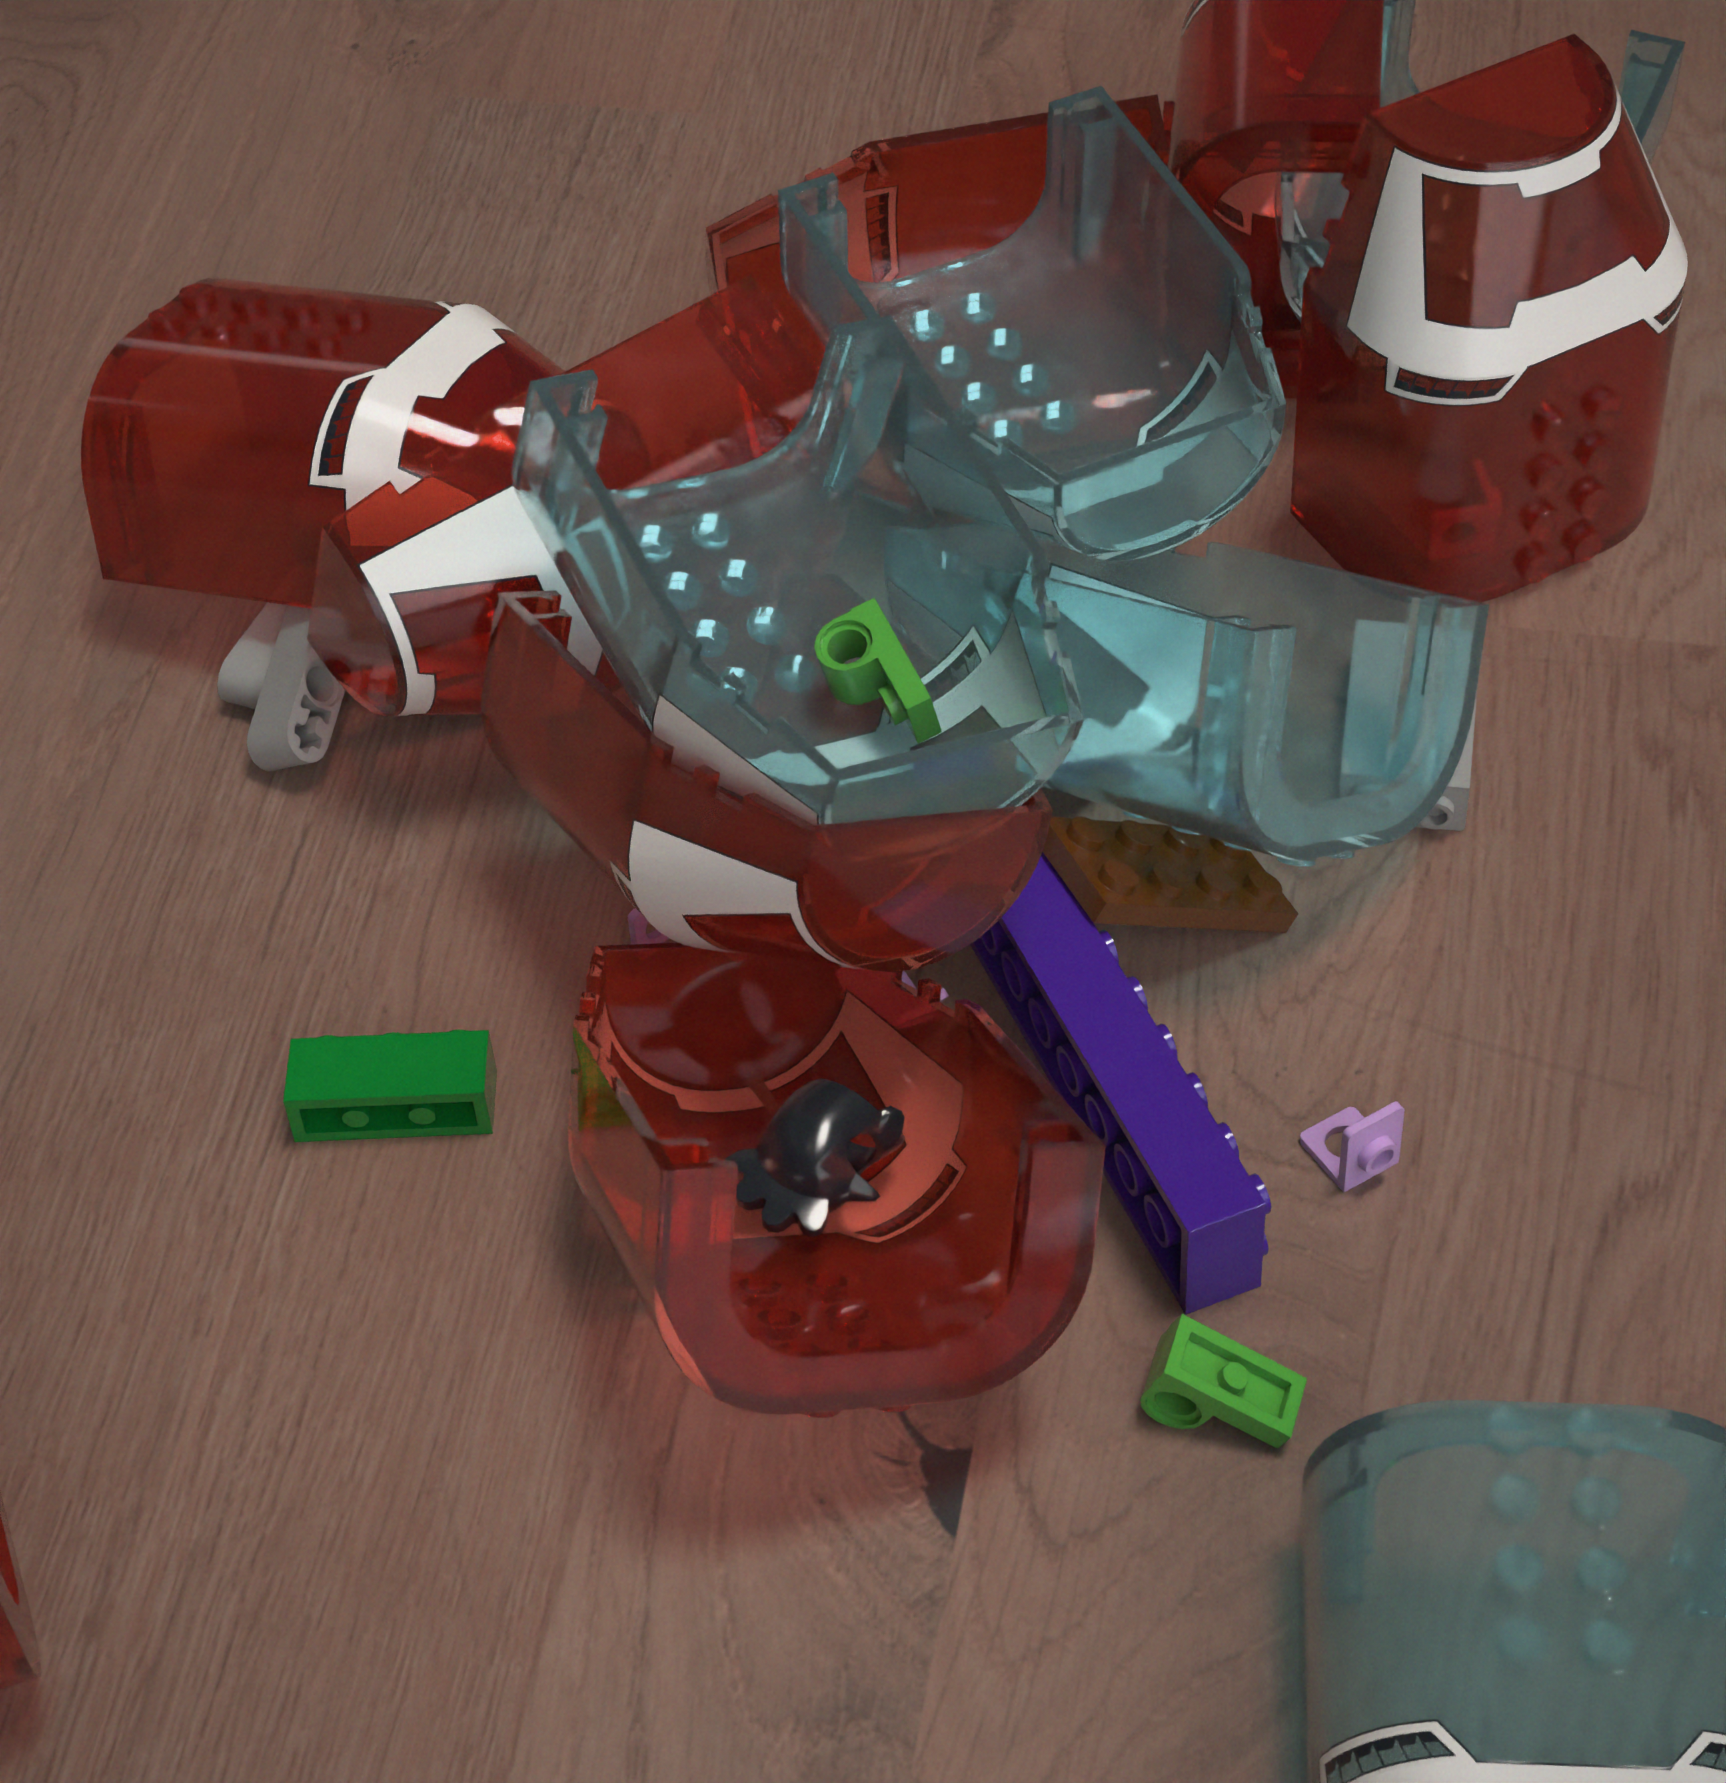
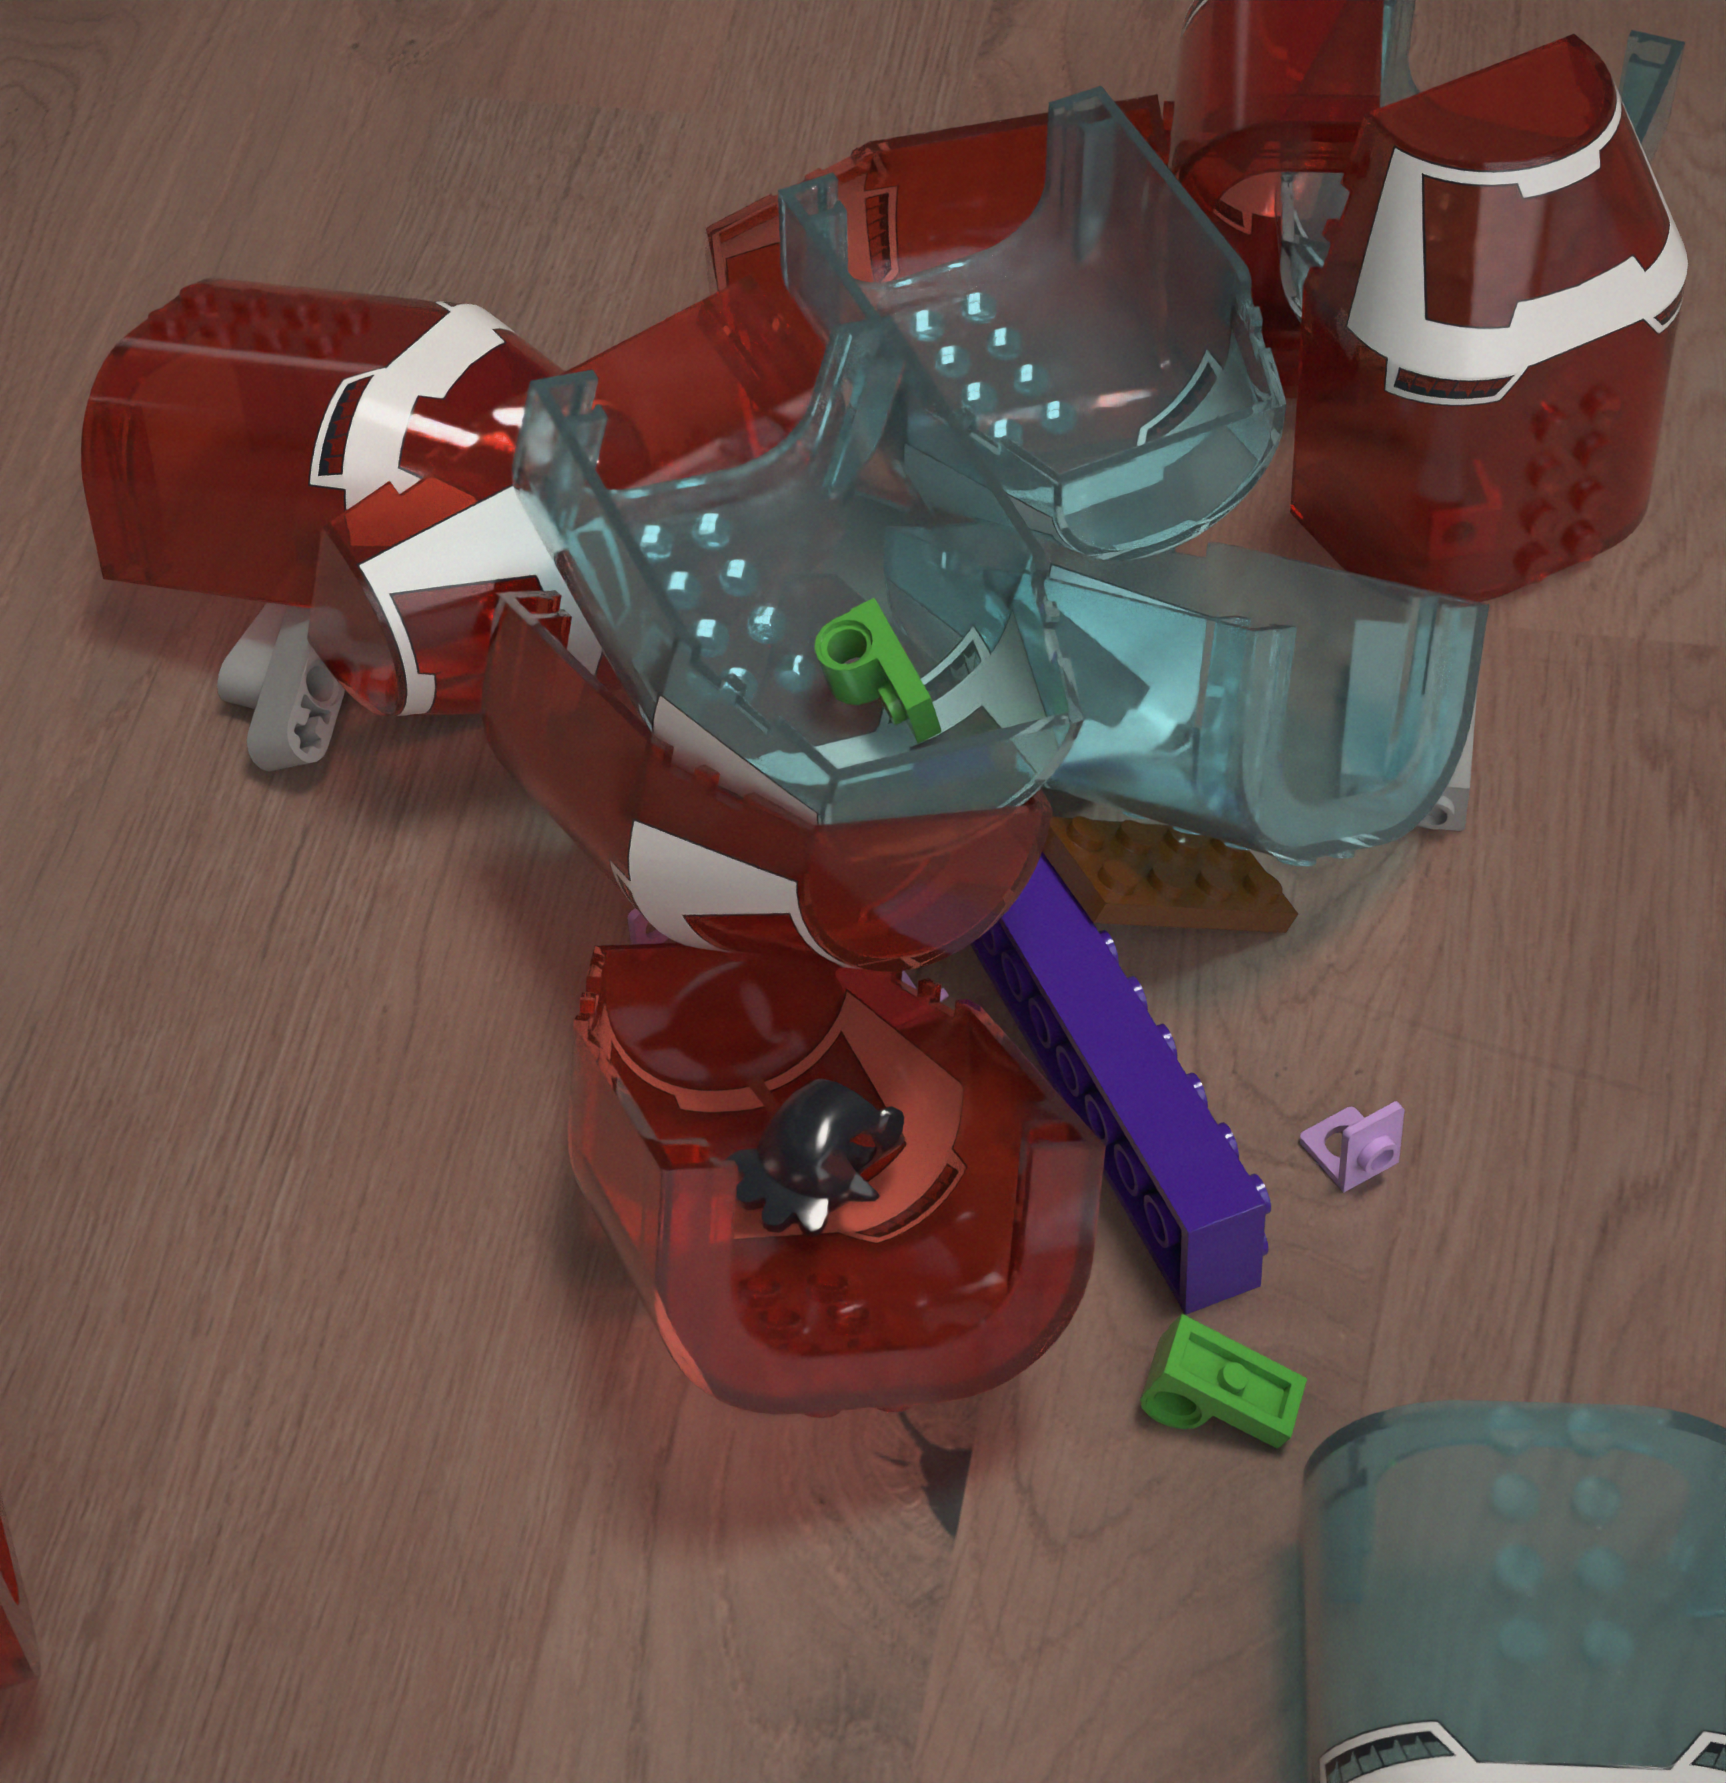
(390, 1086): green brick -> none

